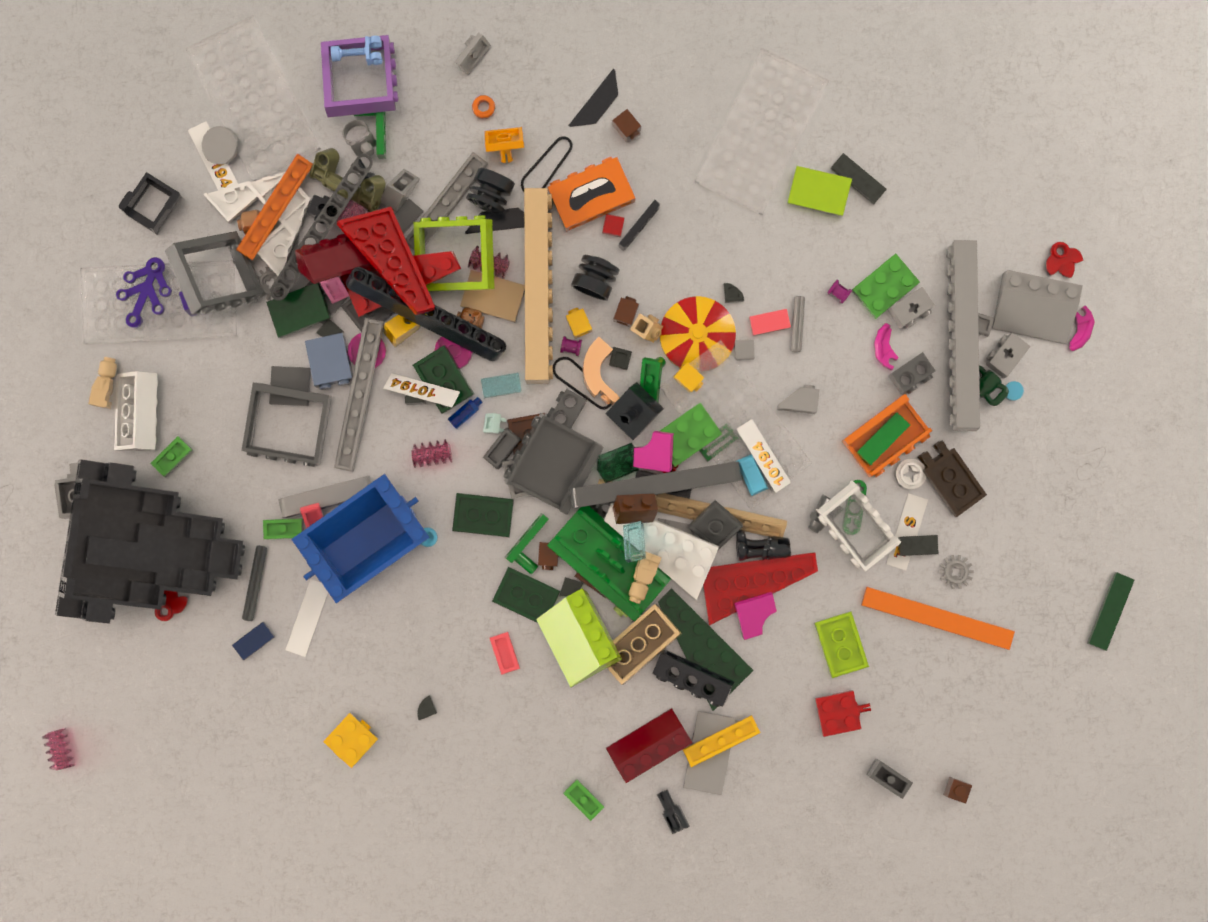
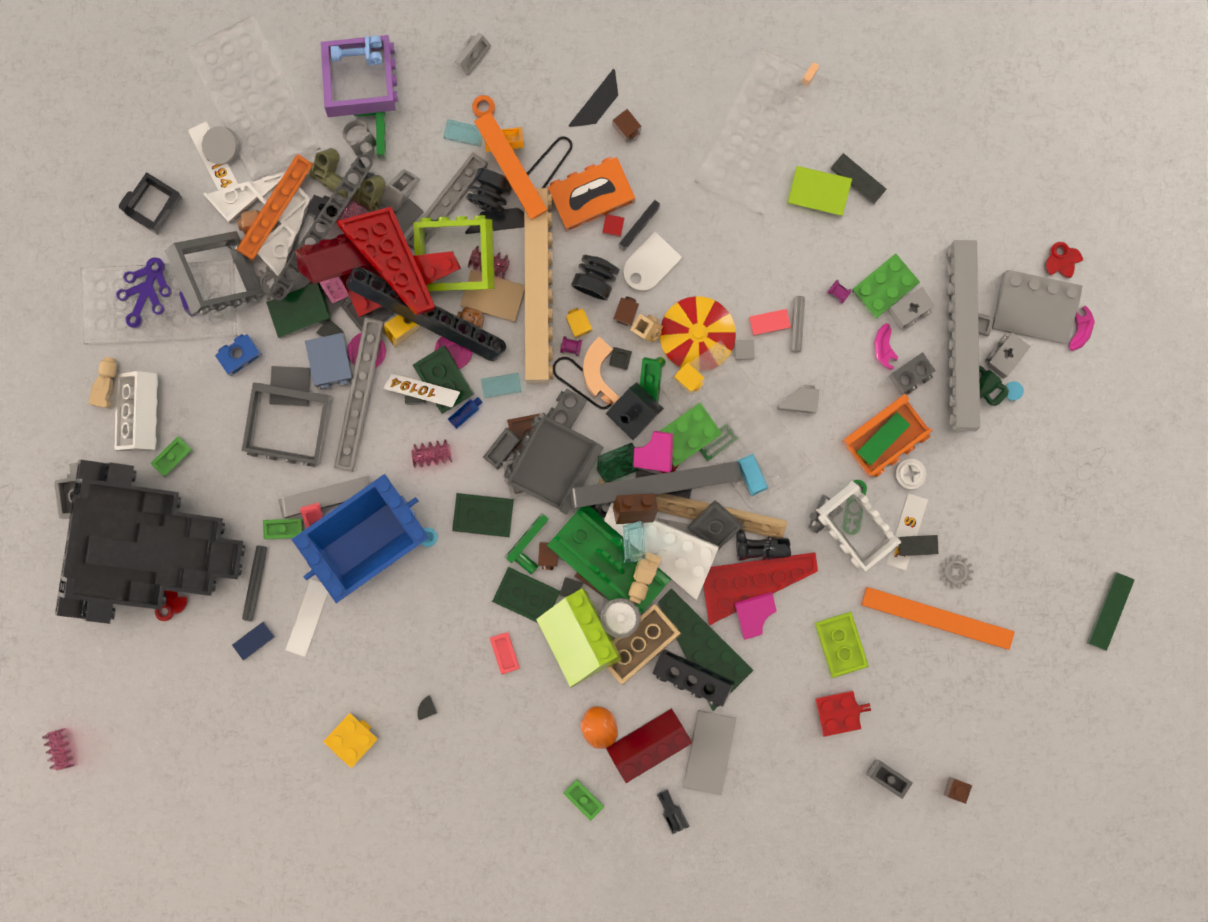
(249, 354): none -> blue brick
(462, 133): none -> clear light blue tile
(492, 423): light aqua tile -> none
(510, 166): none -> orange tile
(599, 727): none -> orange piece
(620, 617): none -> clear piece
(652, 262): none -> white tile
(721, 740): yellow tile -> none
(732, 293): pearl dark grey tile -> none
(763, 455): white sticker -> none
(810, 74): none -> light nougat tile
(952, 479): dark brown tile -> none

